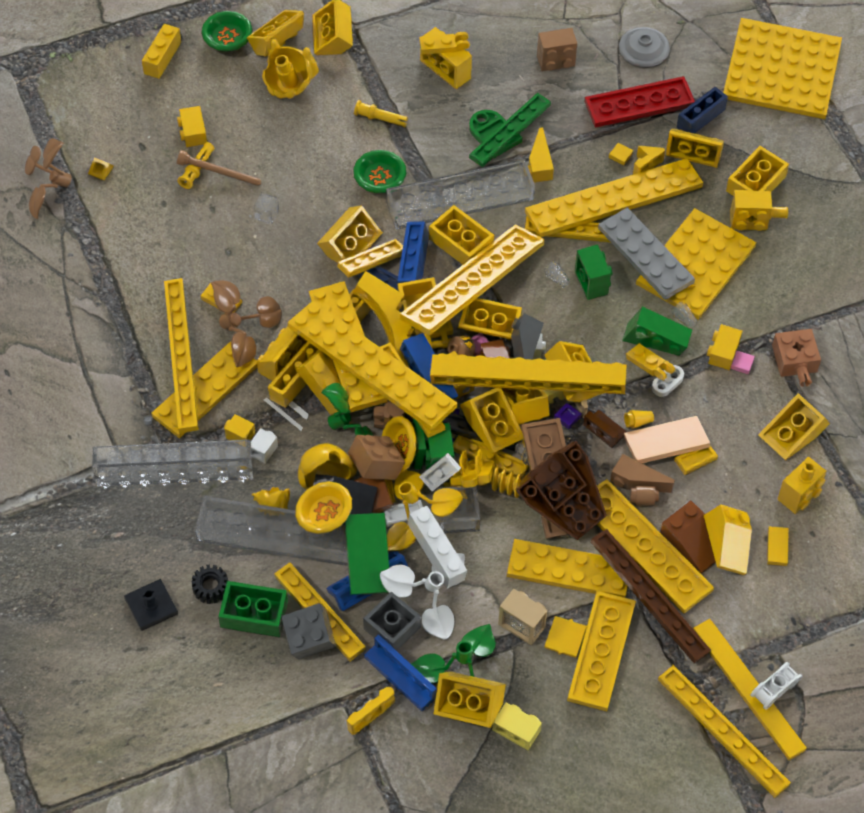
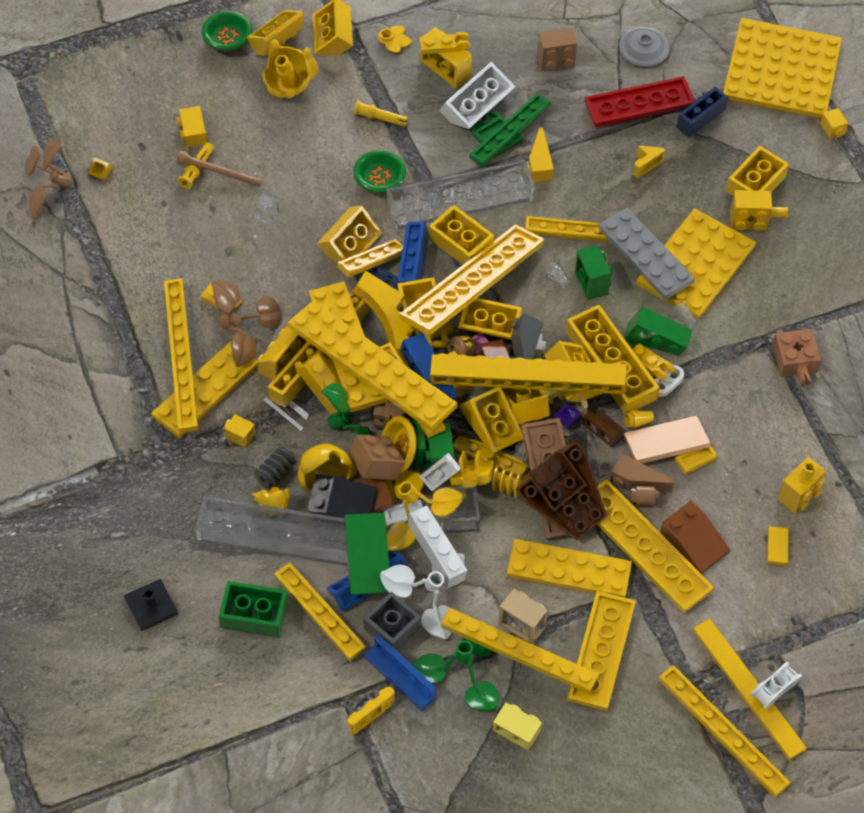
(161, 51): yellow brick -> none
(172, 463): clear brick -> none
(205, 574): black tyre -> none
(264, 445): white brick -> none
(273, 466): none -> dark grey piece
(308, 631): dark grey brick -> none
(323, 507): yellow piece -> none
(394, 38): none -> yellow plate
(468, 698): yellow slope -> none
(477, 97): none -> white slope
(519, 650): none -> yellow plate
(565, 636): yellow piece -> none
(607, 345): none -> yellow brick
(613, 197): yellow plate -> none
(621, 154): yellow tile -> none
(650, 596): reddish brown plate -> none
(694, 147): yellow slope -> none
(725, 346): yellow brick -> none
(729, 537): yellow slope -> none
(742, 362): bright pink tile -> none
(794, 427): yellow slope -> none
(834, 123): none -> yellow brick

